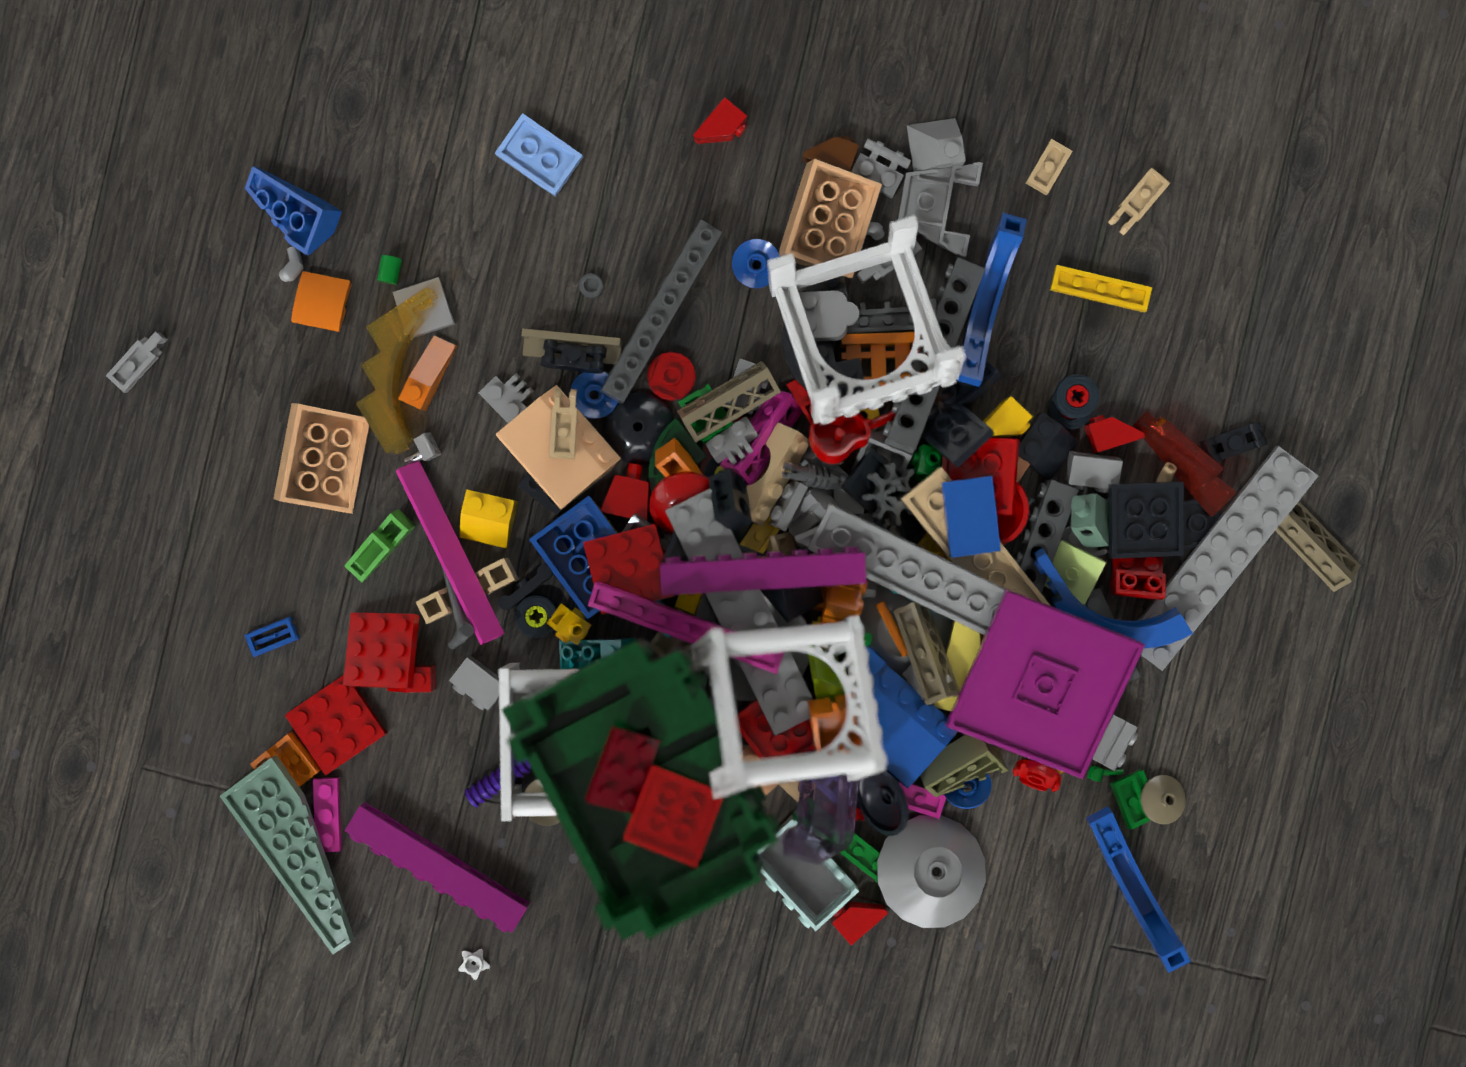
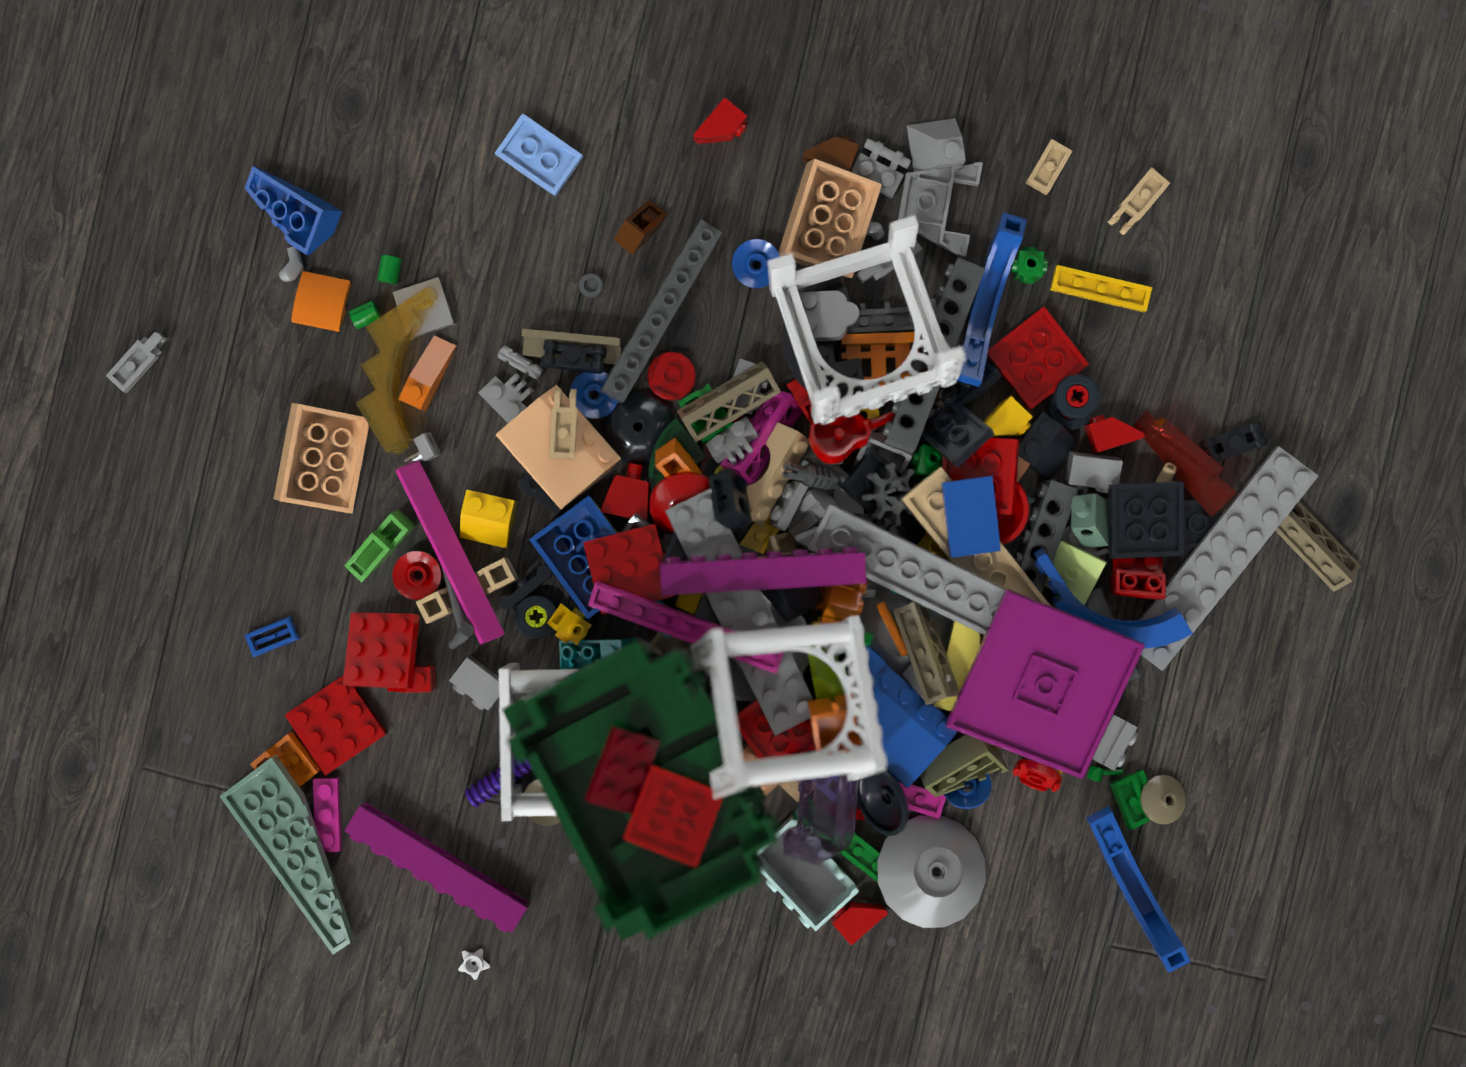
(364, 314): none -> green piece
(405, 570): none -> red dish
(520, 362): none -> light grey axle
(640, 226): none -> reddish brown slope
(1022, 271): none -> green brick
(1036, 358): none -> red plate

